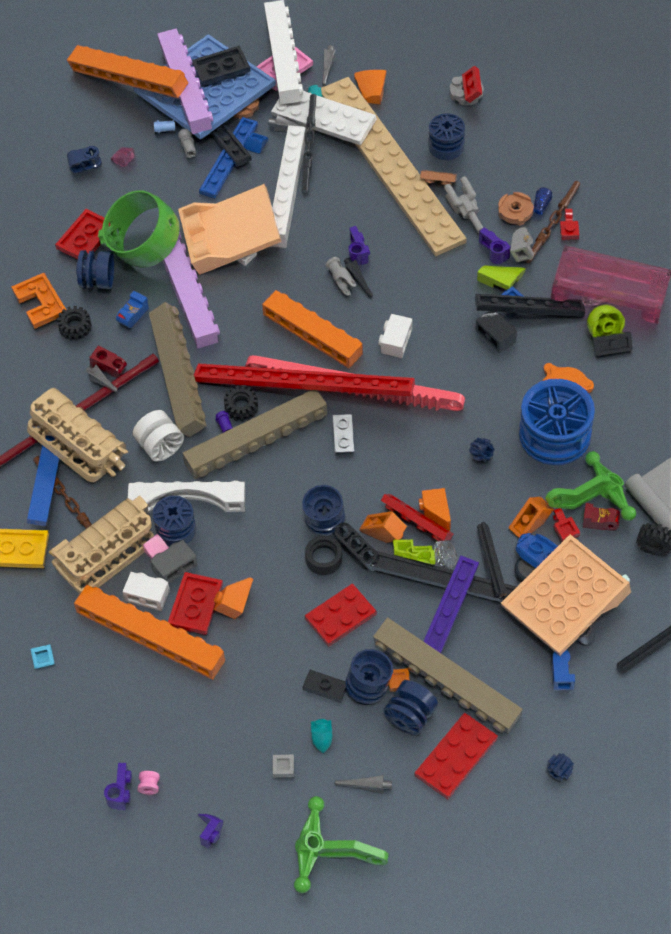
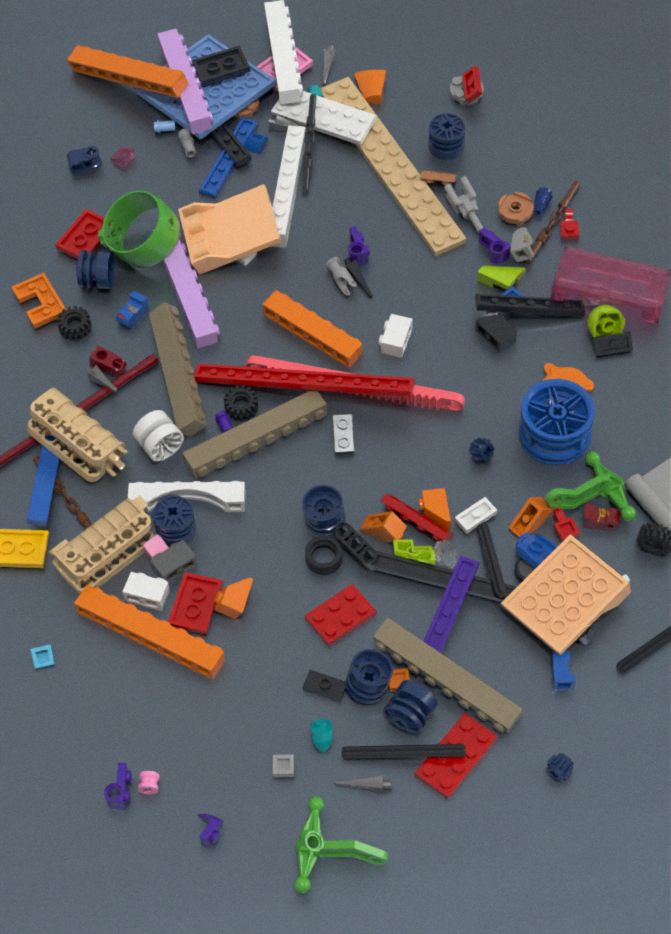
(403, 751): none -> black axle
(475, 515): none -> white plate

